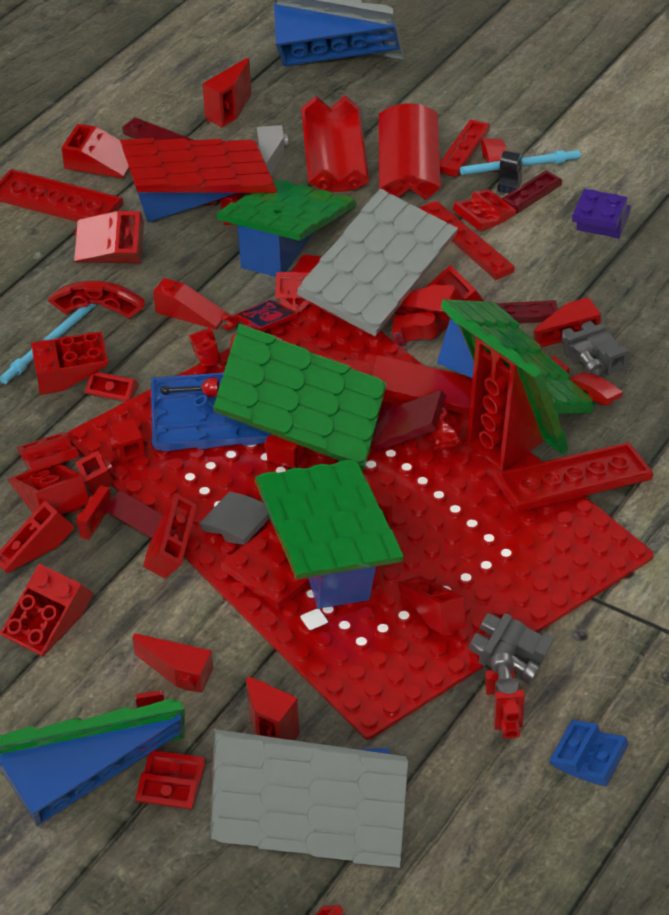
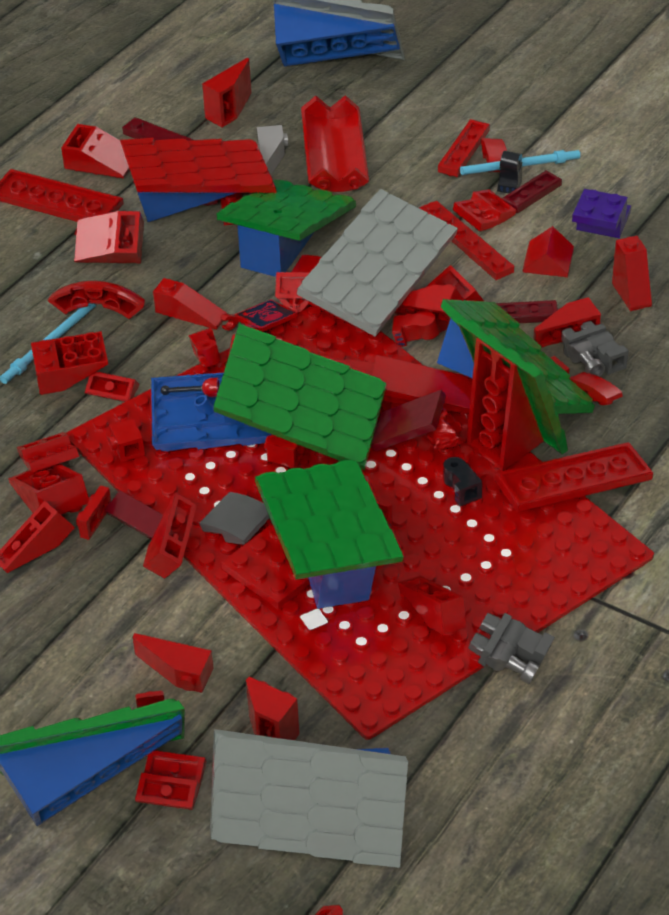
(45, 610): red slope -> none
(96, 471): red brick -> none
(409, 150): red cylinder -> none
(463, 480): none -> black leg
(507, 695): red hips -> none
(549, 254): none -> red slope
(588, 752): blue slope -> none
(632, 273): none -> red slope

